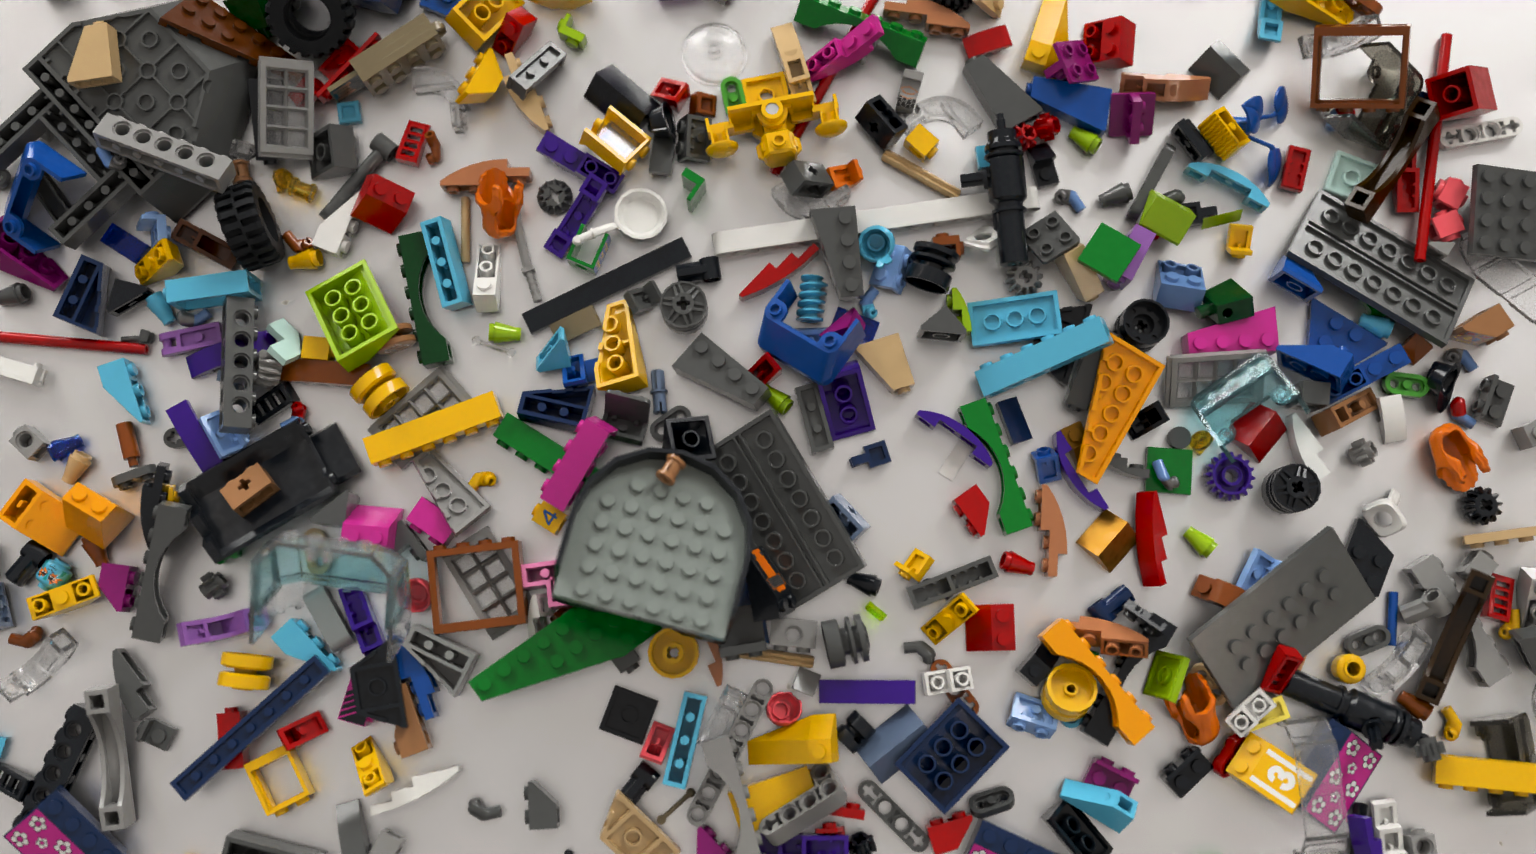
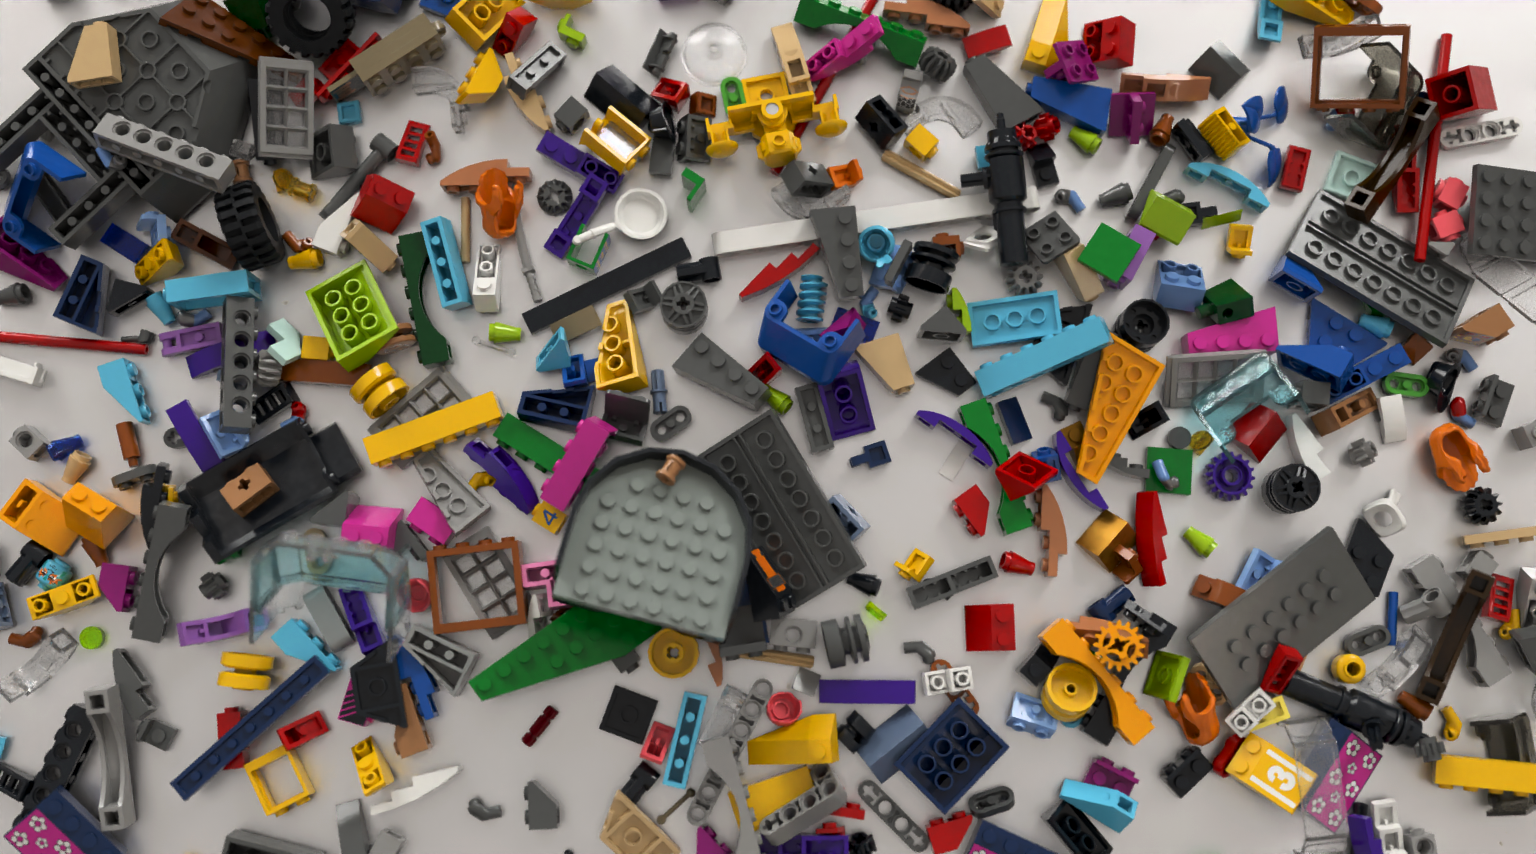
(92, 637): none -> clear neon green tile
(369, 246): none -> tan slope
(510, 478): none -> dark purple slope
(539, 726): none -> dark red axle
(571, 116): none -> dark grey brick
(660, 52): none -> dark grey hinge
(691, 435): black slope -> none
(898, 263): none -> dark grey tile
(900, 308): none -> black gear
(937, 64): none -> dark grey gear
(948, 373): none -> black wing
(949, 618): yellow slope -> none
(1023, 475): none -> red slope
(1058, 404): none -> dark grey arm
(1104, 651): none -> light orange gear
(1129, 565): none -> dark orange bracket
(1161, 132): none -> dark orange cone

